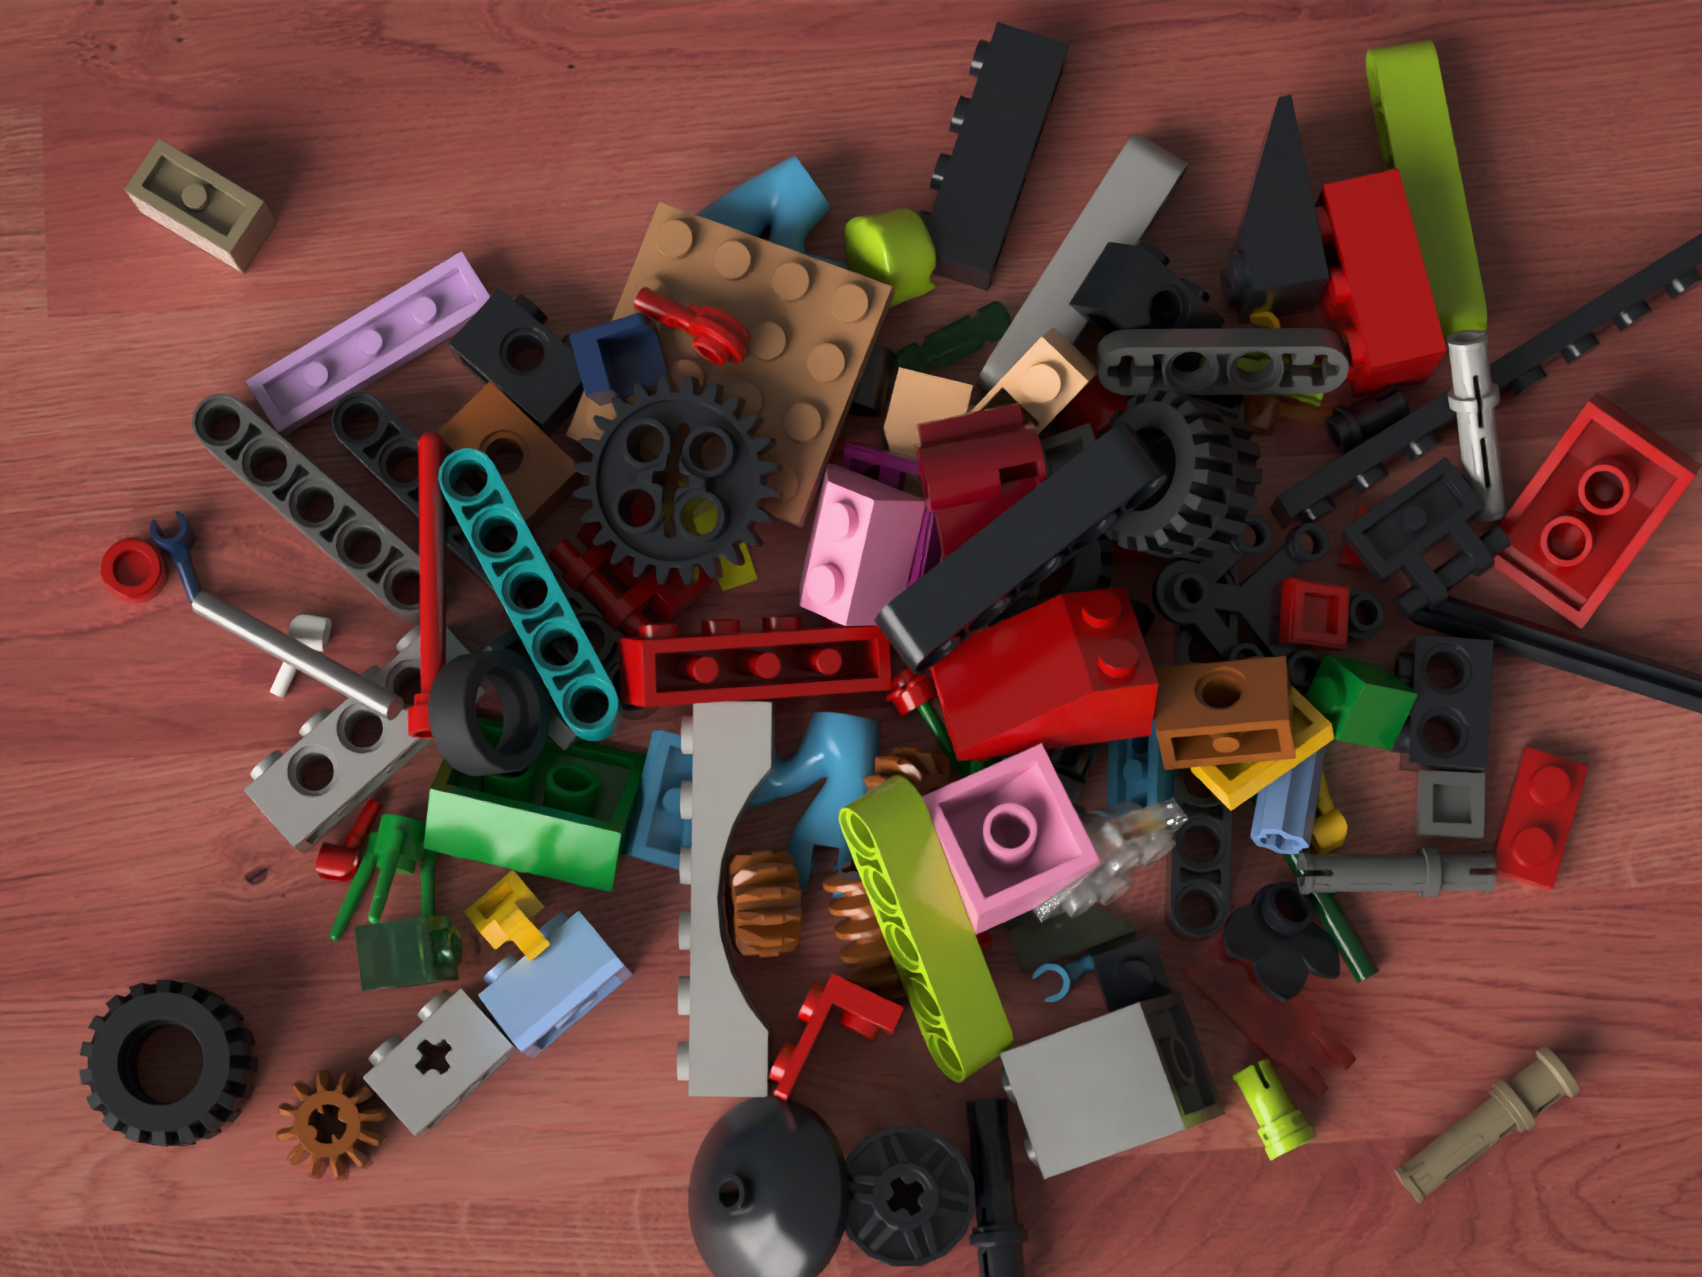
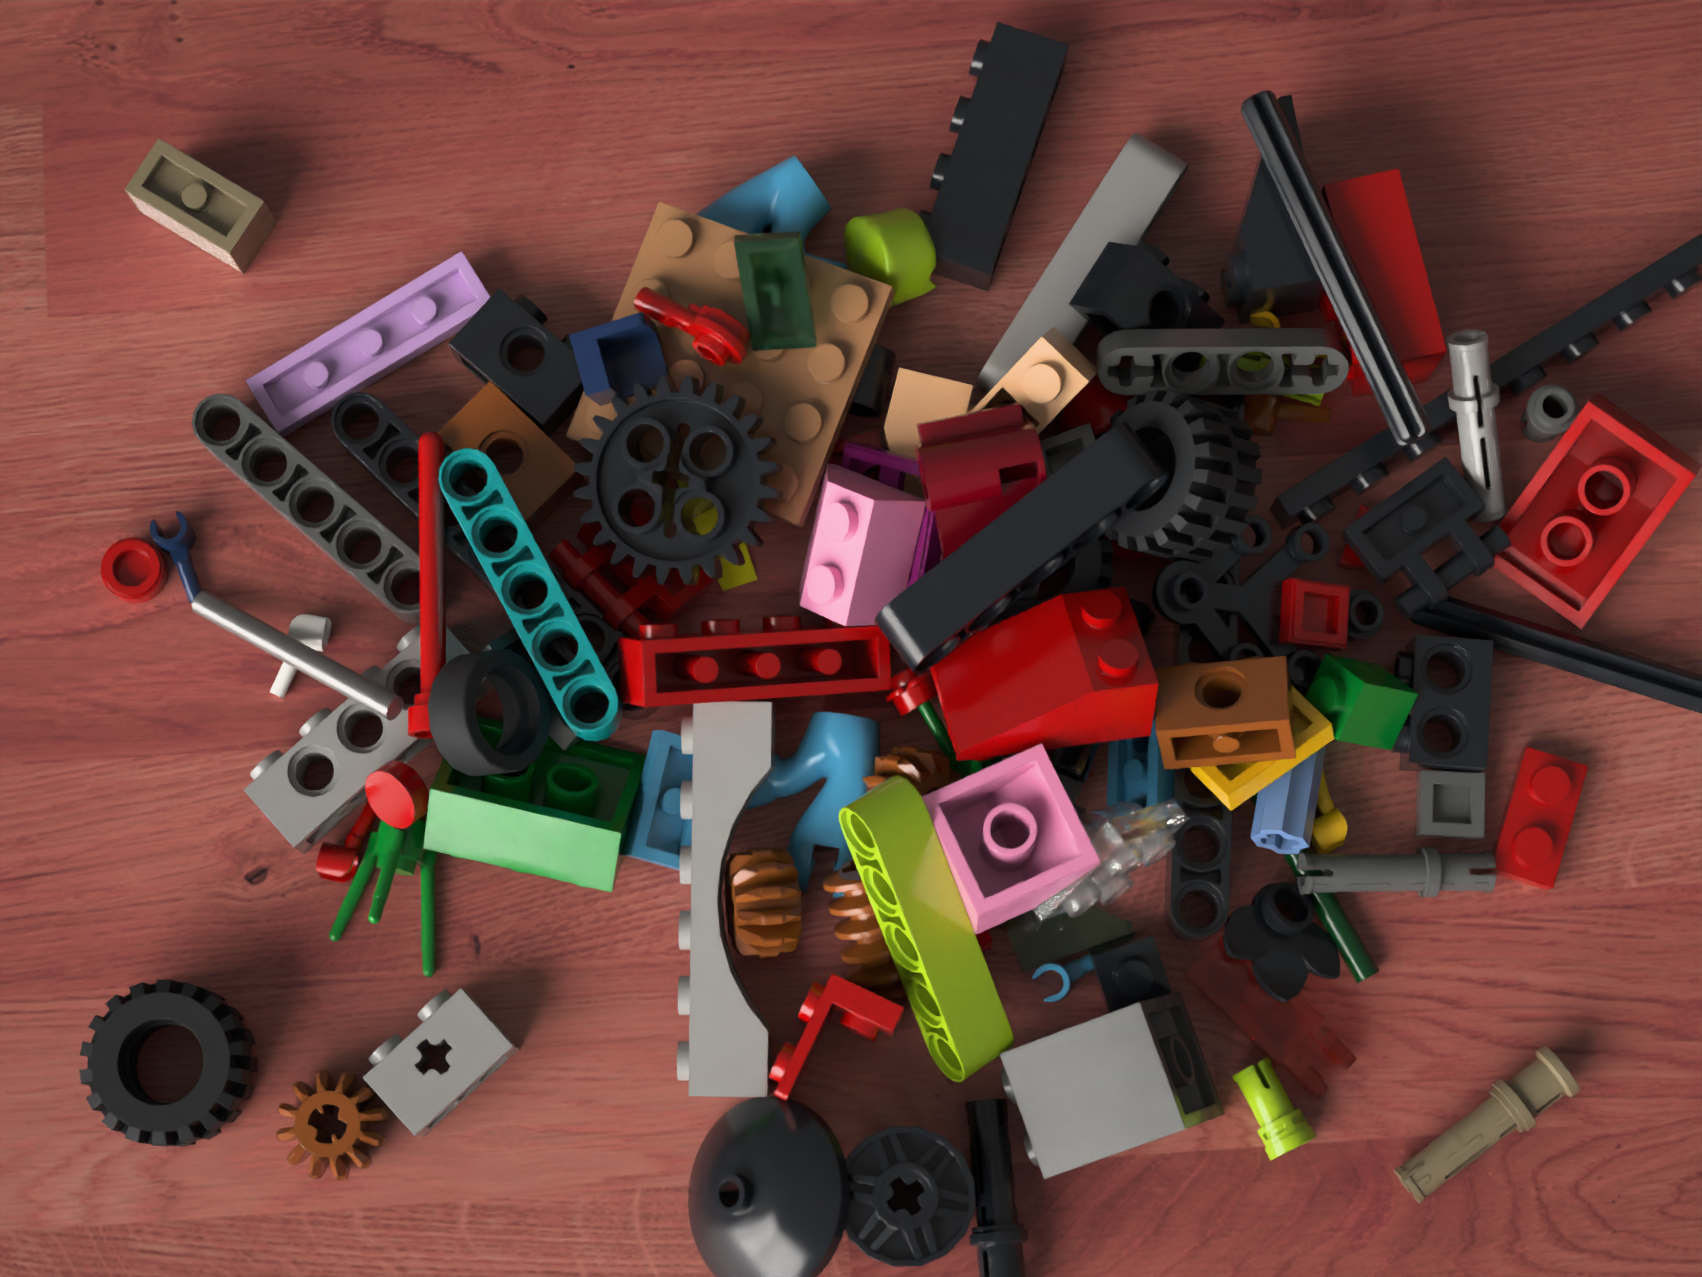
(397, 794): none -> tile
(408, 953): clear green brick -> none
(508, 915): yellow plate -> none
(556, 989): light blue slope -> none
(775, 290): none -> clear green slope
(955, 340): clear green axle -> none
(1335, 268): none -> black axle
(1358, 422): black pin -> none
(1420, 142): lime beam -> none
(1558, 404): none -> dark grey pin

